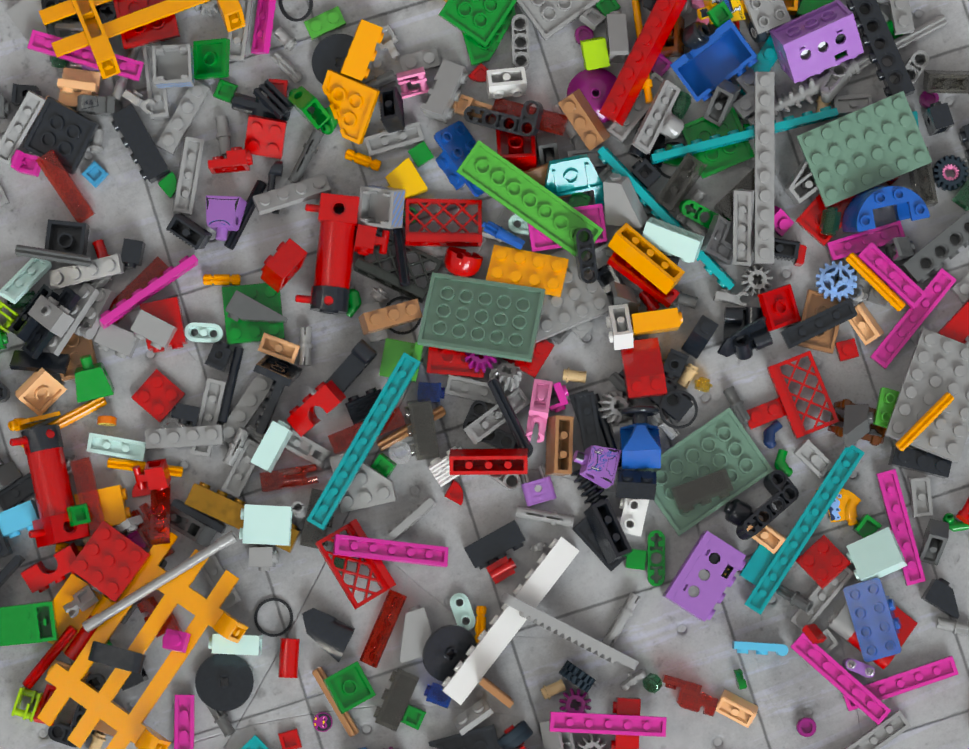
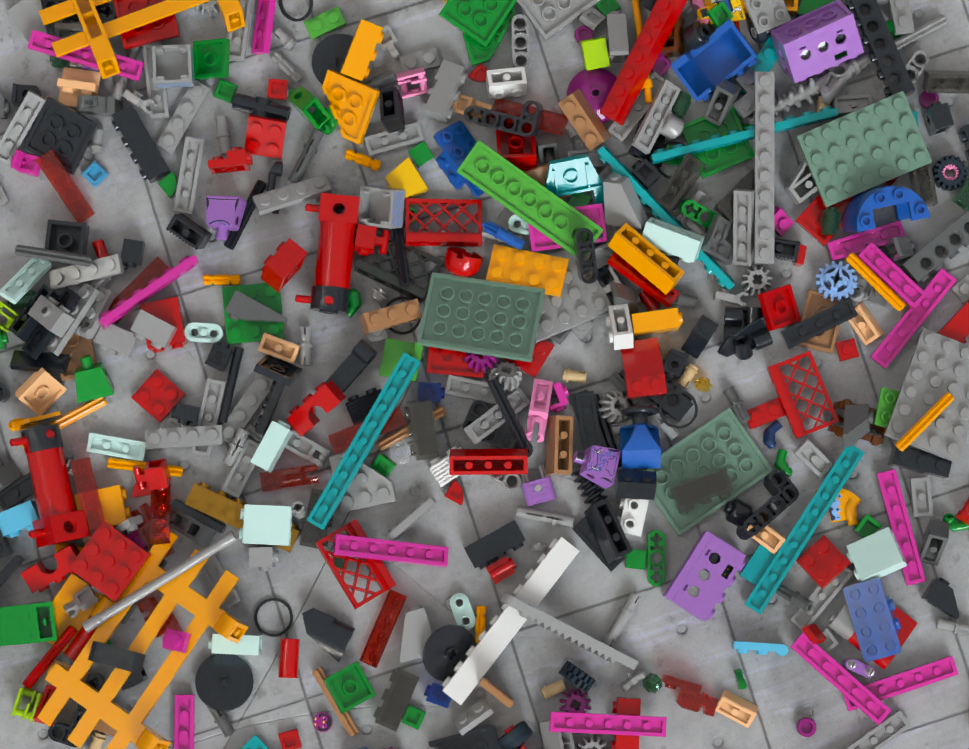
(78, 514): green tile -> none
(106, 420): orange tile -> none
(275, 96): black tile -> none

